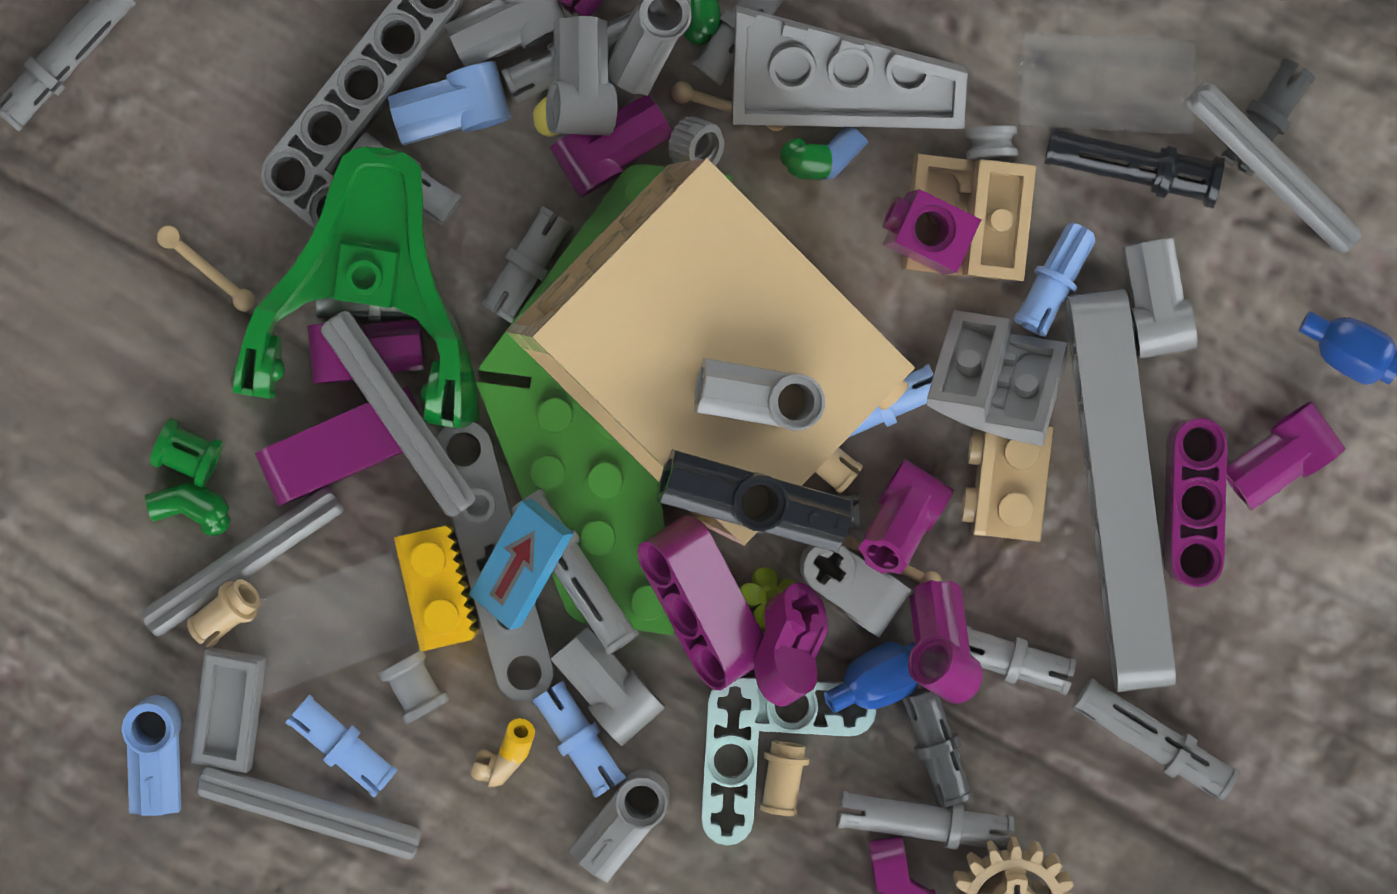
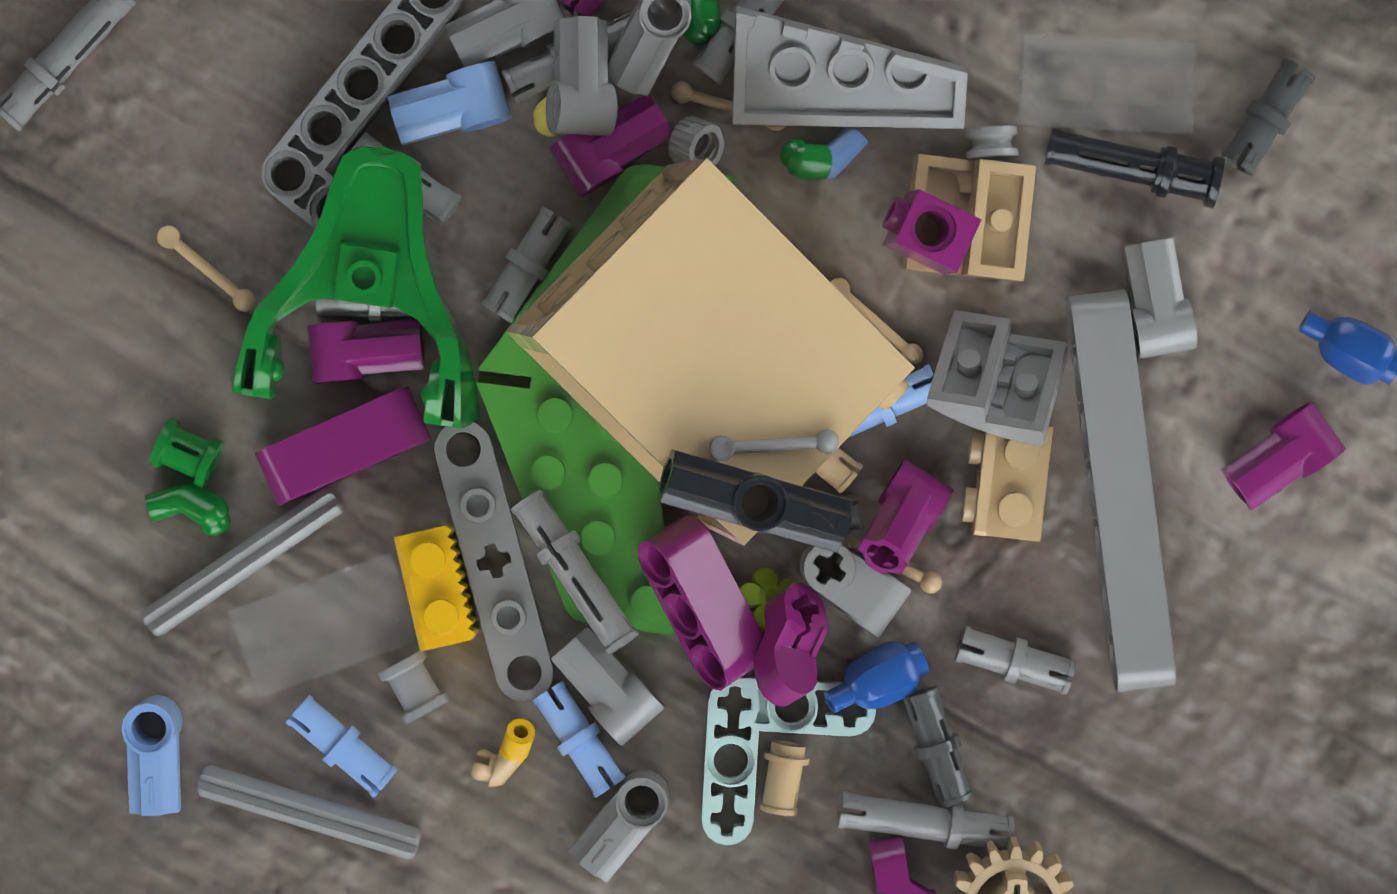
(228, 709): light grey tile -> none
(234, 604): tan pin -> none
(398, 413): light grey axle -> none
(521, 563): dark azure tile -> none
(723, 448): none -> light grey hinge
(753, 394): light grey piece -> none
(911, 352): none -> tan hinge
(941, 648): magenta piece -> none
(1055, 279): light blue axle -> none
(1175, 752): light grey pin -> none
(1208, 529): magenta beam -> none
(1273, 167): light grey axle -> none

